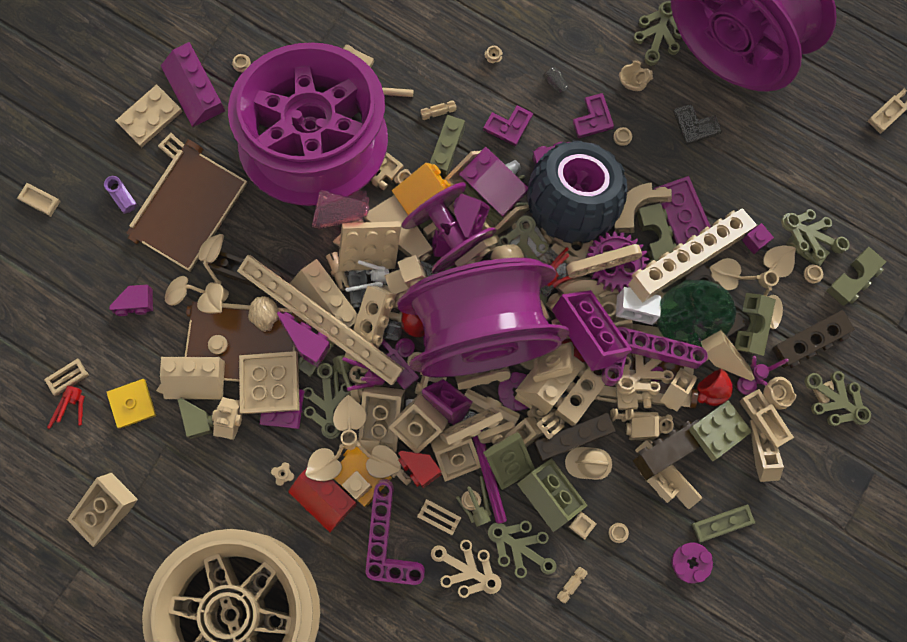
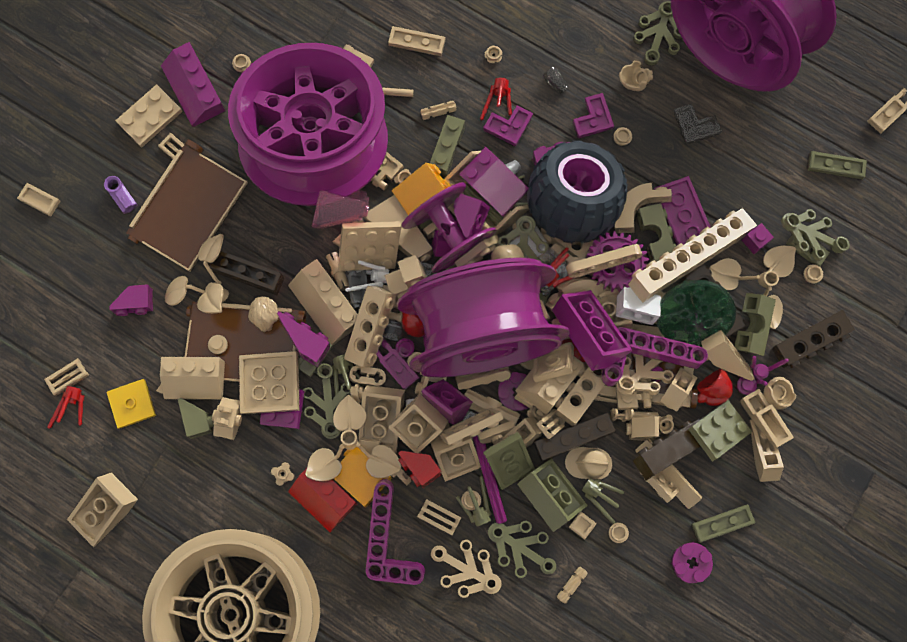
(320, 319): tan plate -> none
(356, 485): tan brick -> none
(370, 377): magenta plant -> none
(416, 41): none -> tan plate
(500, 89): none -> red plant
(593, 489): none -> olive plant
(821, 397): tan tile -> none
(837, 165): none -> olive tile
(840, 400): olive plant -> none
(867, 265): olive arch -> none

